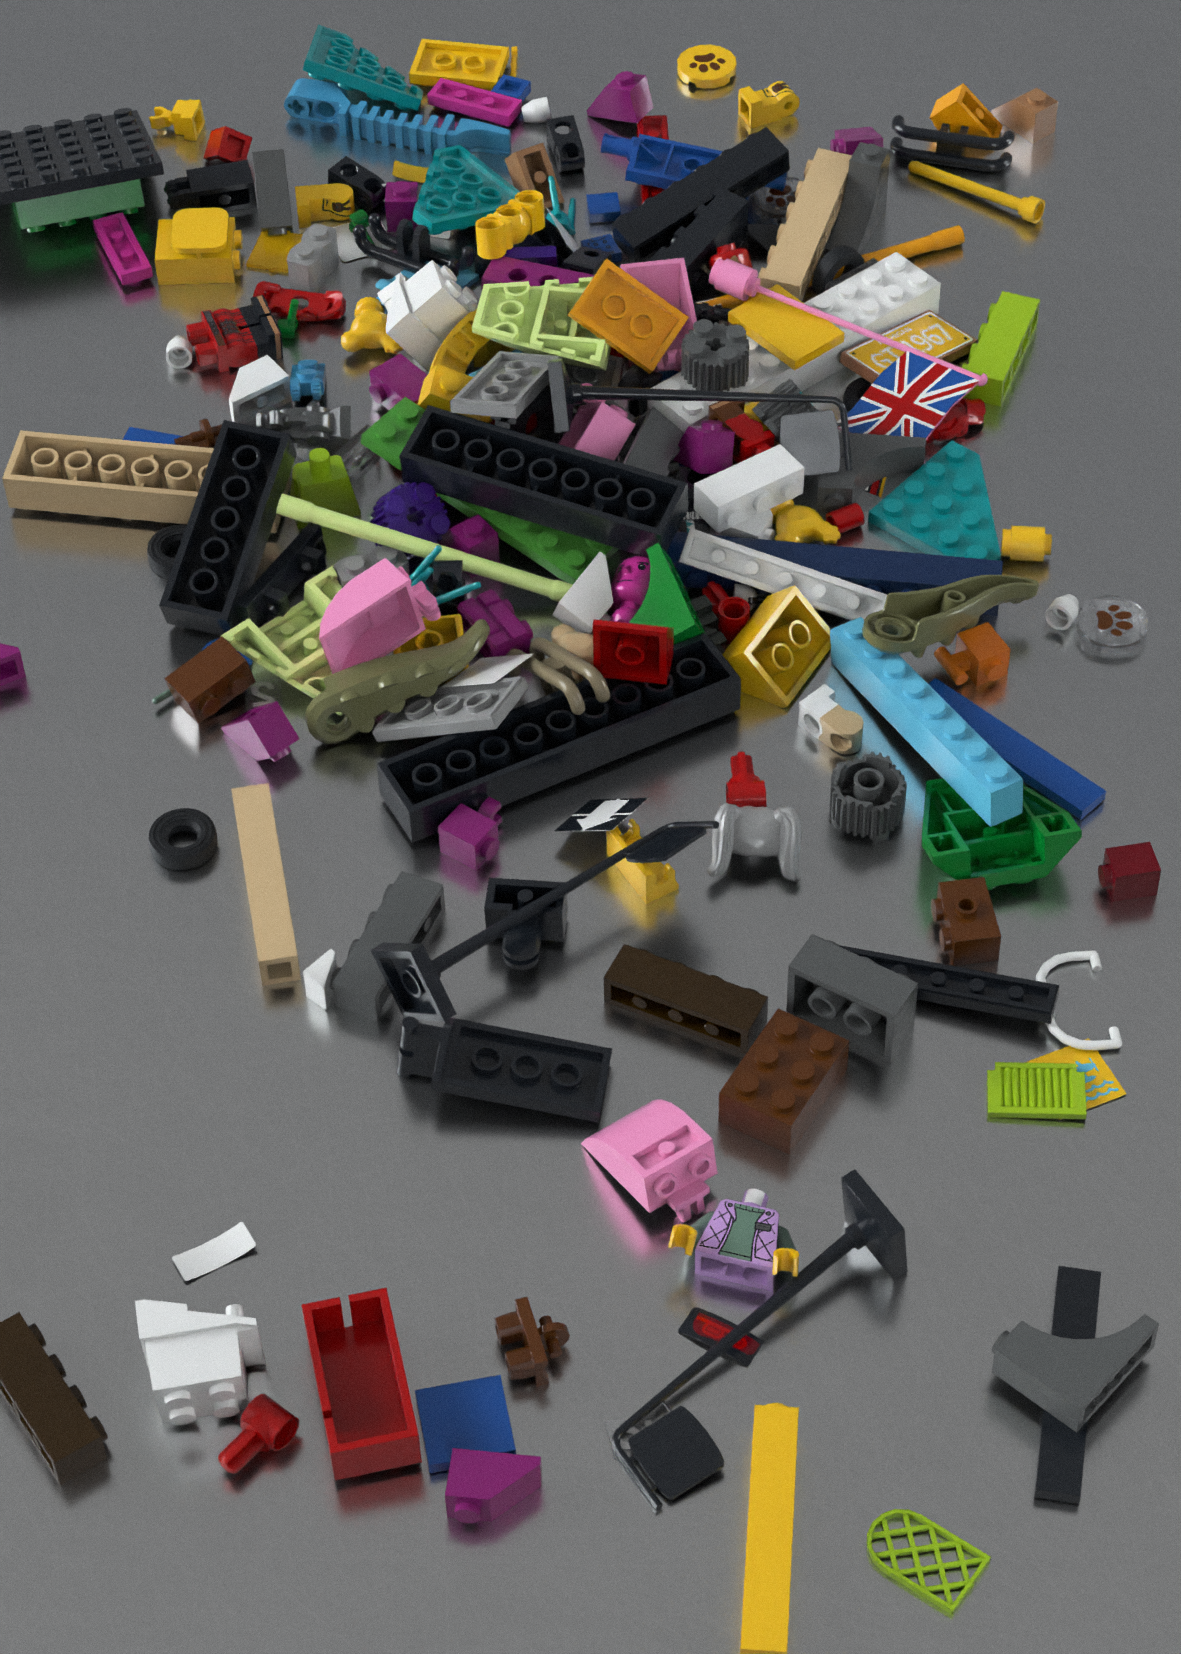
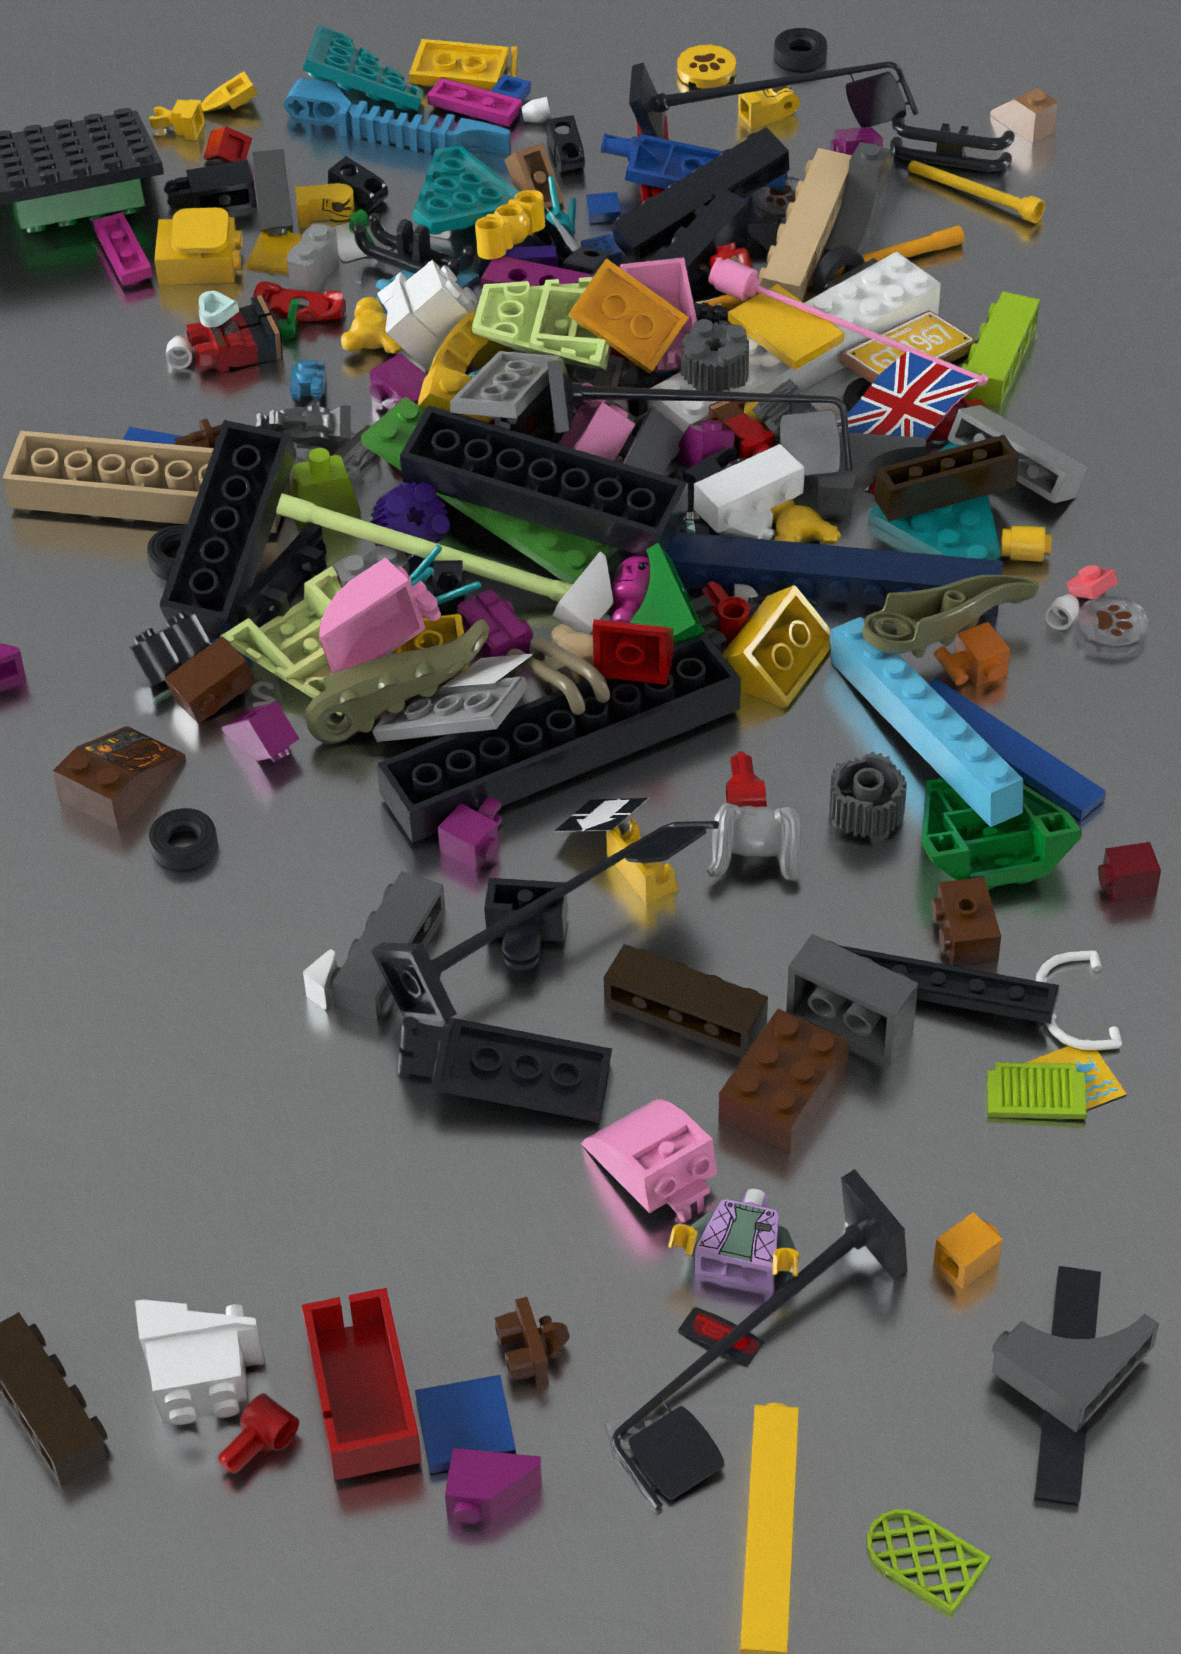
(115, 774): none -> reddish brown slope
(169, 648): none -> black brick
(214, 1252): white sticker -> none
(216, 308): none -> light aqua tile
(234, 93): none -> yellow plate
(258, 389): white slope -> none
(266, 885): tan brick -> none
(400, 203): magenta slope -> none
(409, 172): yellow sticker -> none
(473, 537): magenta slope -> none
(623, 99): magenta slope -> none
(710, 466): none -> black piece
(776, 574): white tile -> none
(800, 38): none -> black tyre
(830, 722): leg -> none
(846, 517): red hinge -> none
(871, 99): none -> black piece
(946, 477): none -> dark brown brick
(963, 108): light orange slope -> none
(968, 1250): none -> light orange brick
(1039, 464): none -> light grey brick
(1092, 582): none -> coral plate

